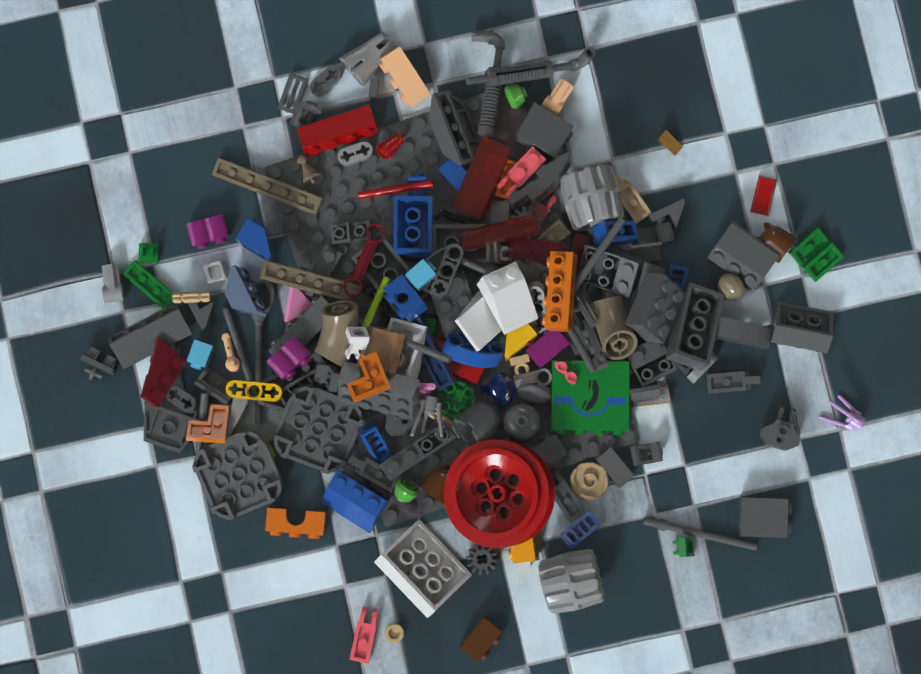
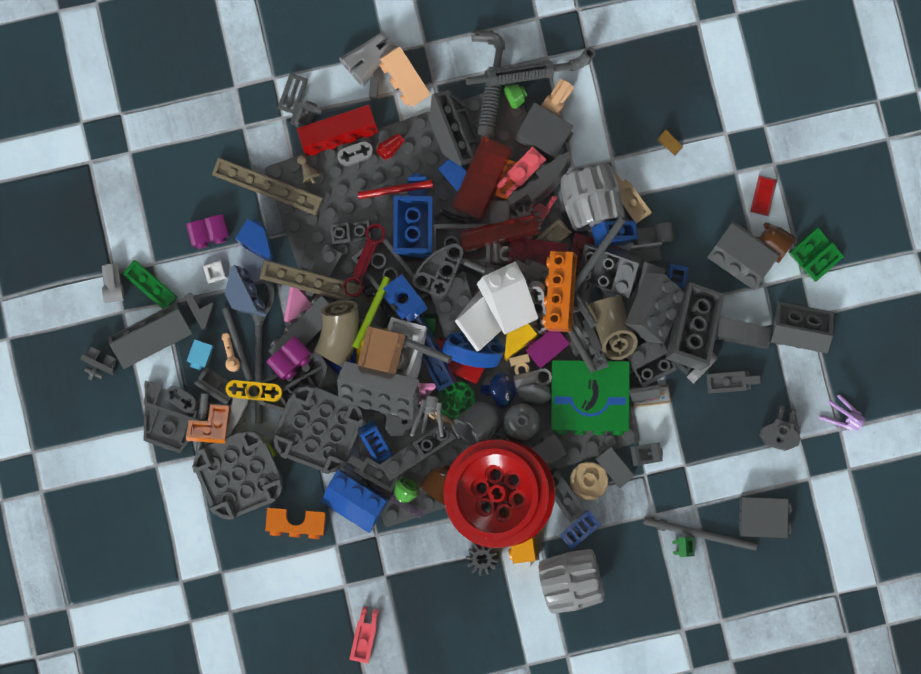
(148, 253): green tile -> none
(162, 373): dark red wing -> none
(191, 297): tan axle -> none
(323, 78): dark grey beam -> none
(327, 374): dark grey bracket -> none
(358, 340): white piece -> none
(373, 381): orange plate -> none
(394, 633): tan tile -> none
(421, 274): medium azure brick -> none
(423, 568): white slope -> none
(481, 639): reddish brown brick -> none
(562, 368): coral piece -> none
(672, 211): dark grey slope -> none
(731, 286): dark tan hair -> none

